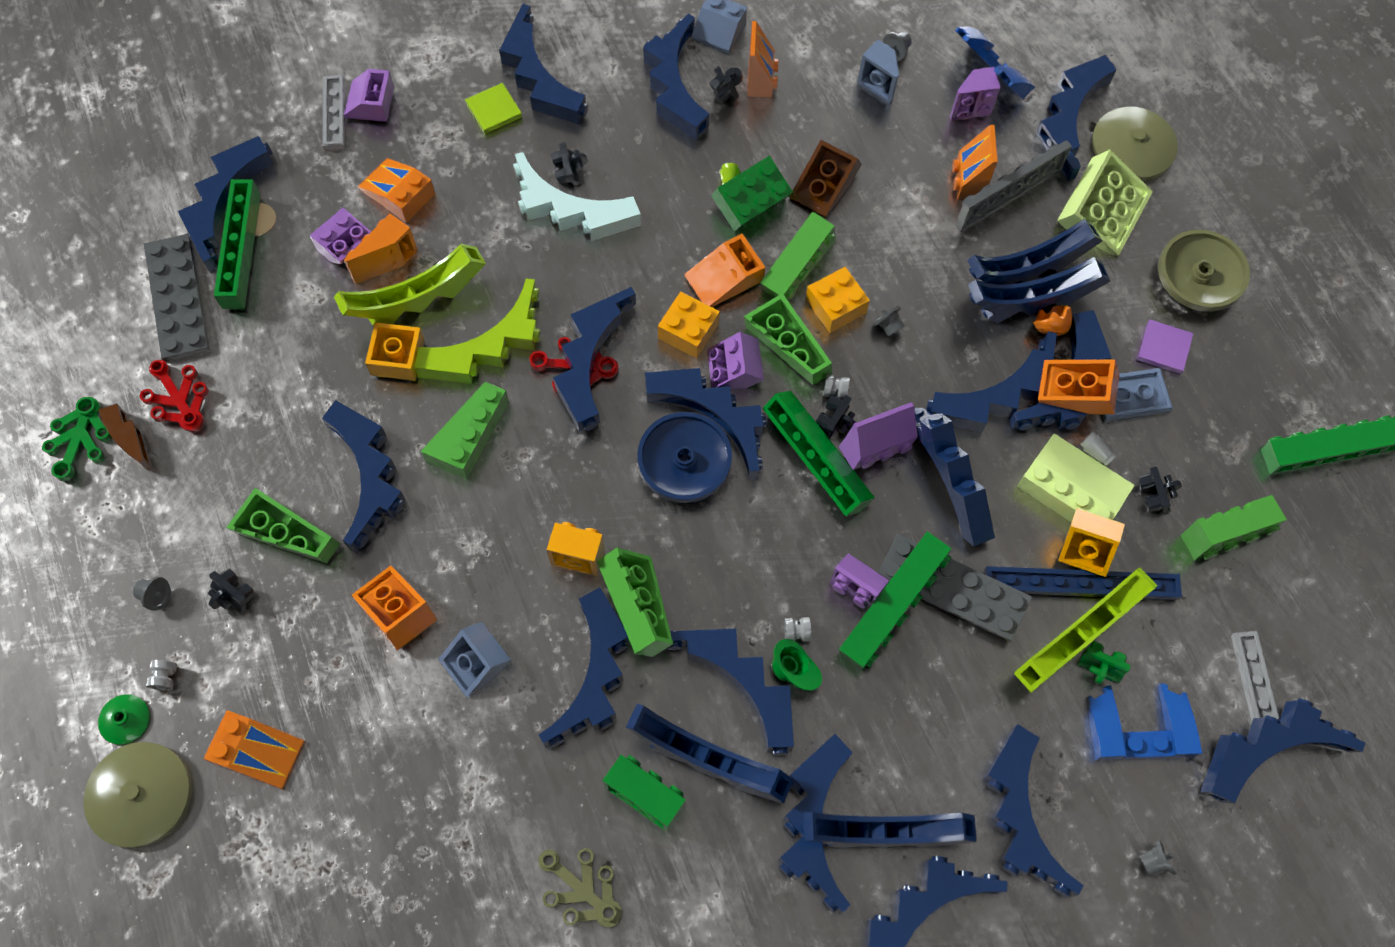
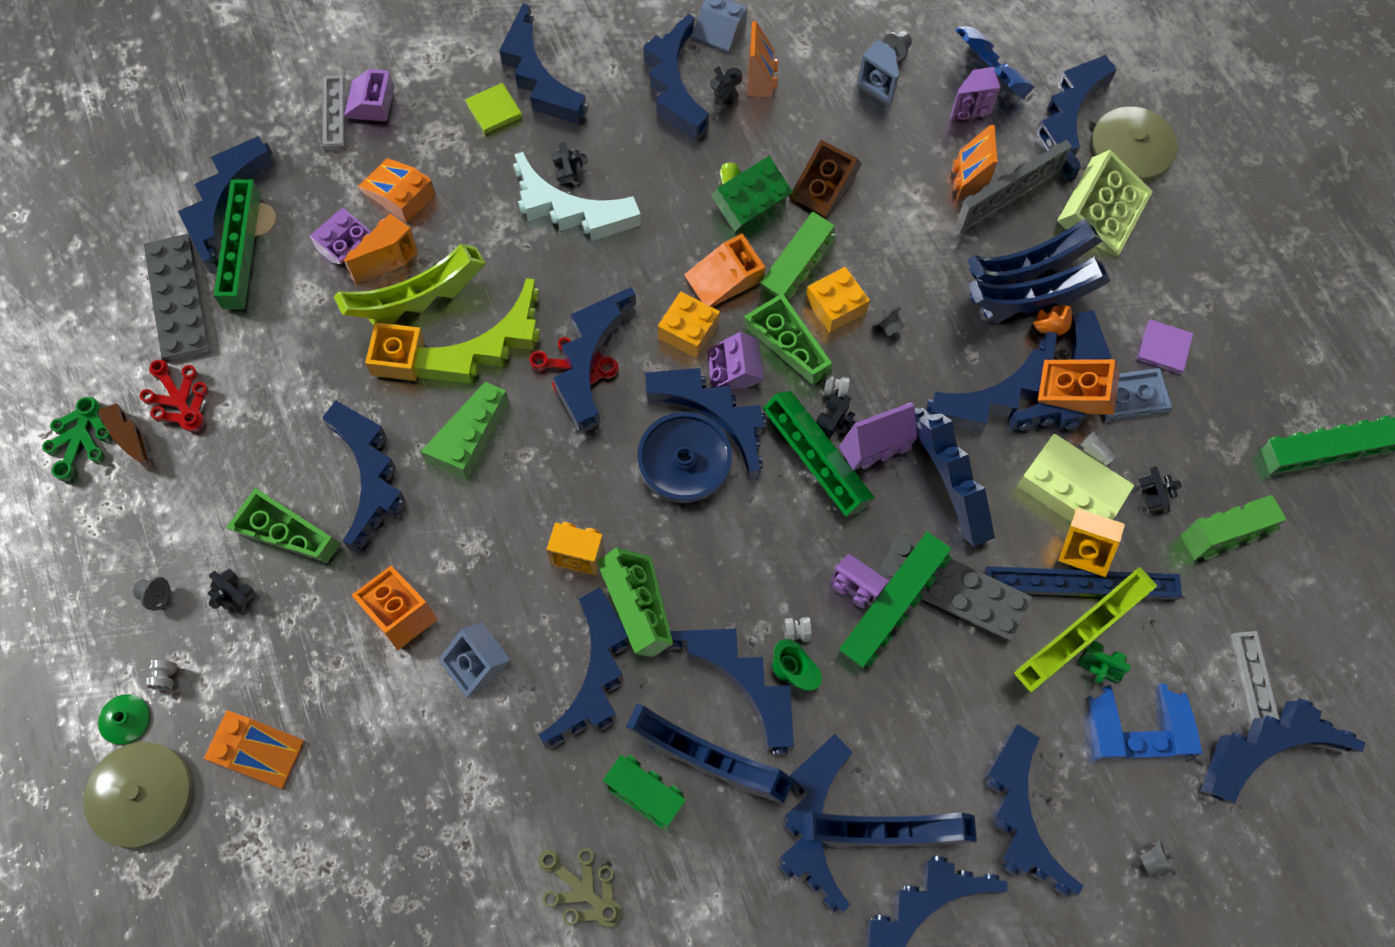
(1203, 270): olive dish -> none

